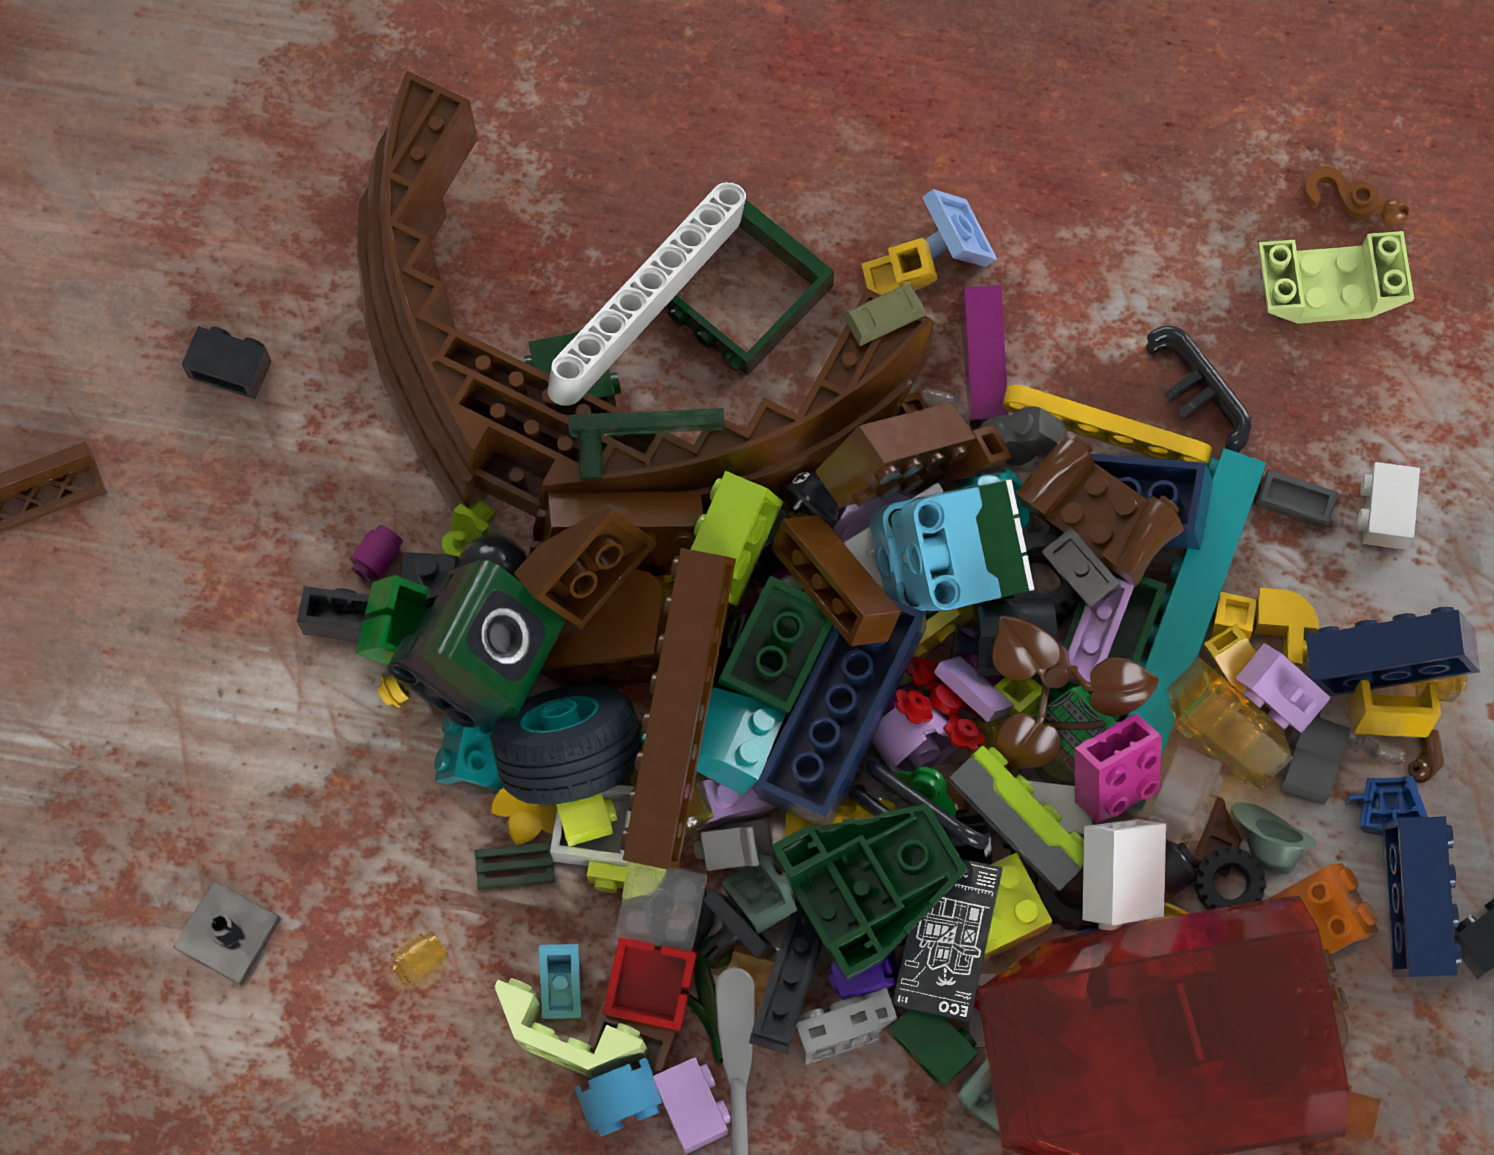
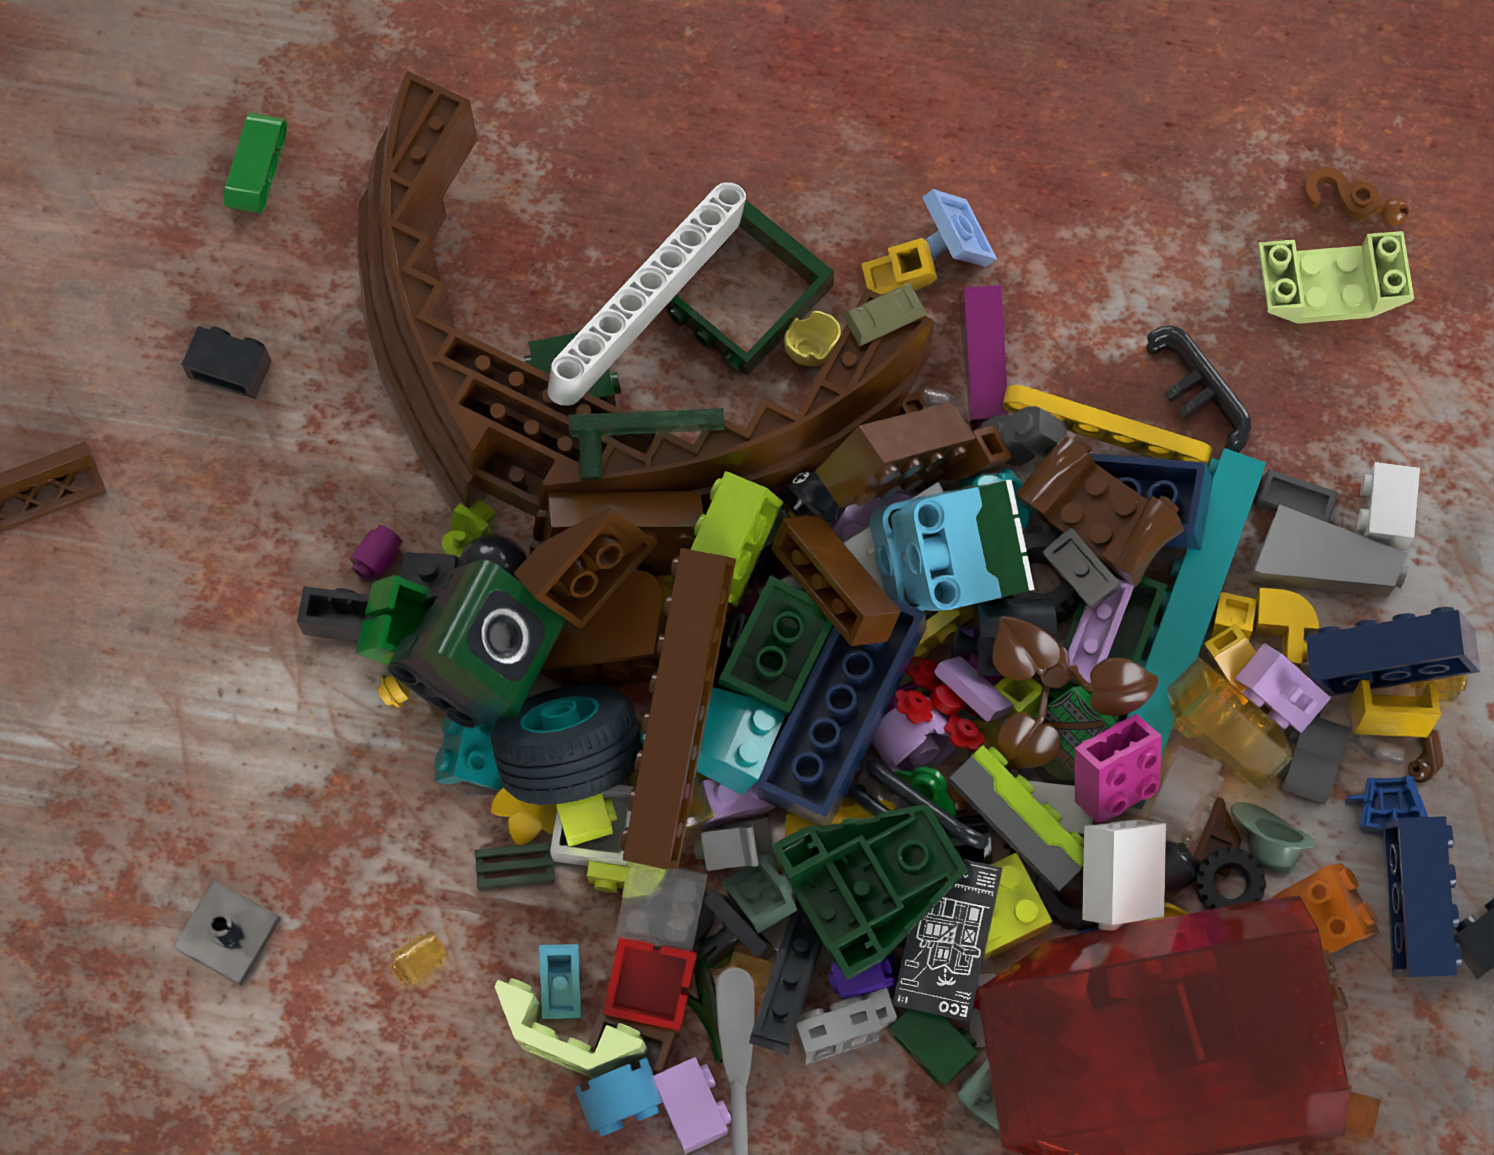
(255, 163): none -> green beam
(812, 339): none -> light yellow hair
(1324, 557): none -> light grey slope

